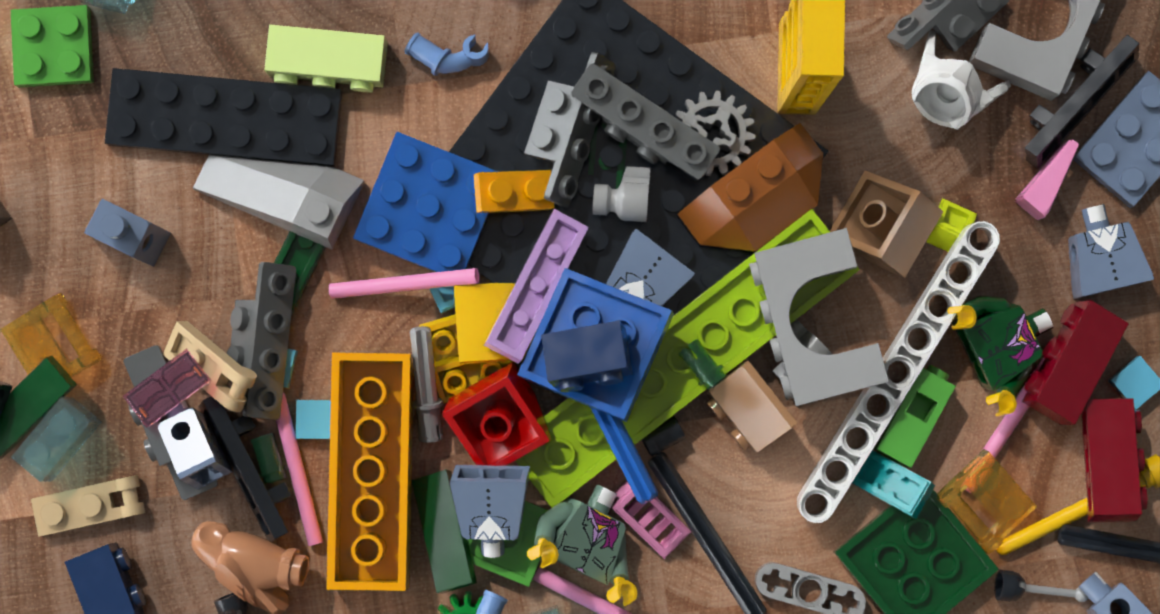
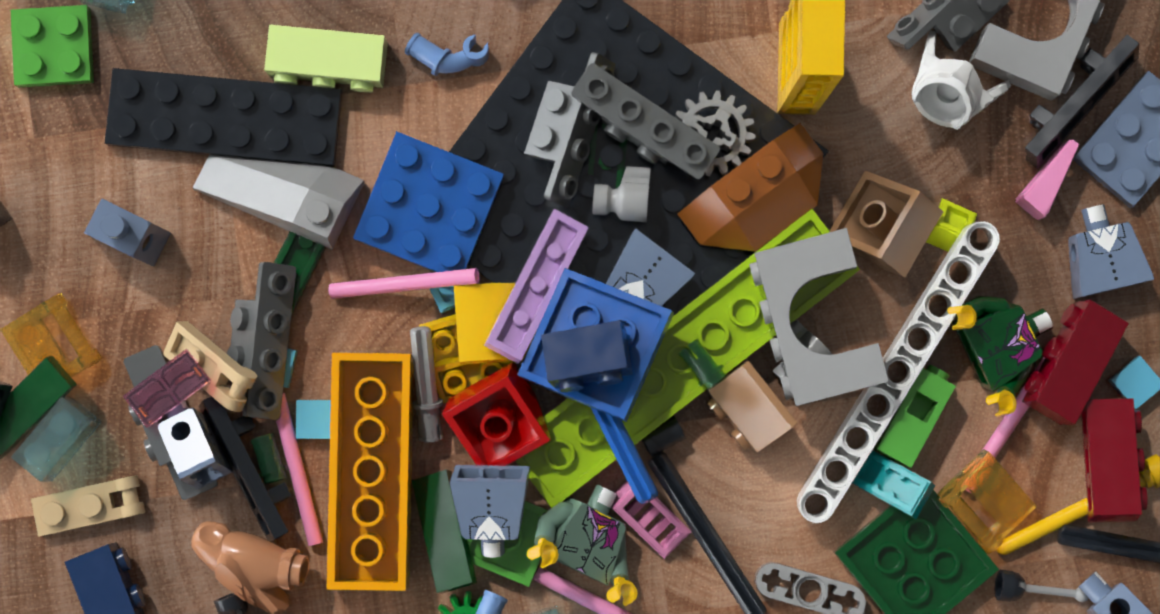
(511, 191): light orange plate -> none

